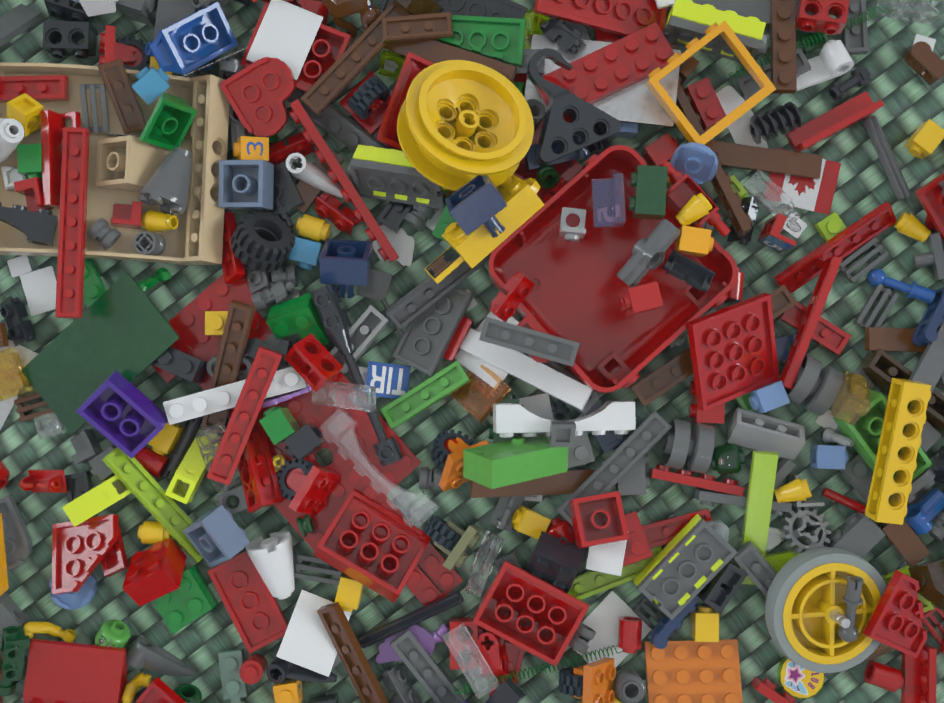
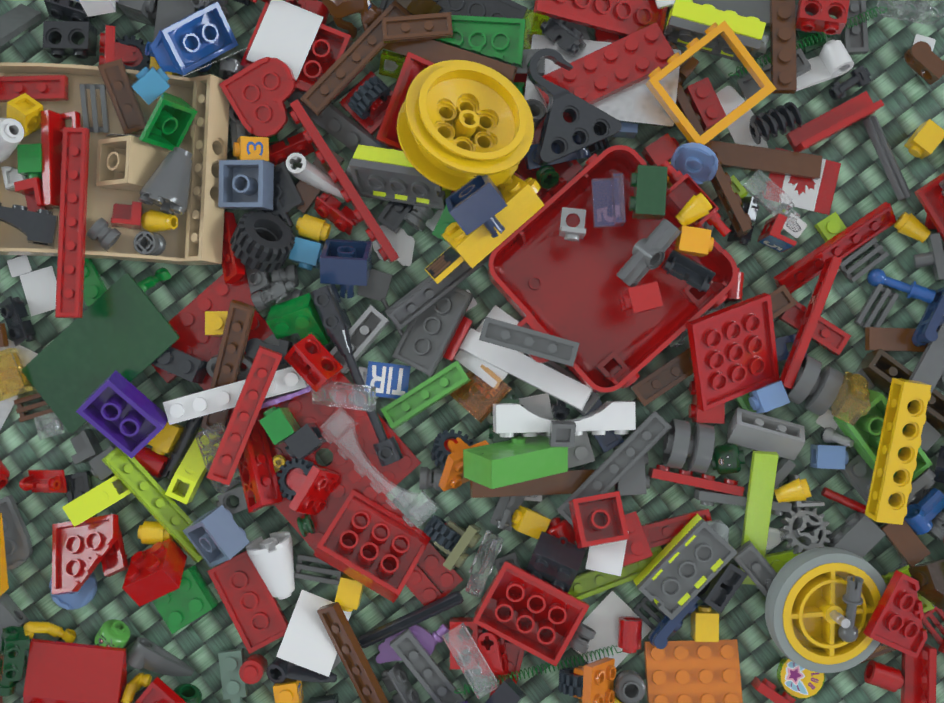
(505, 305): red hinge -> none

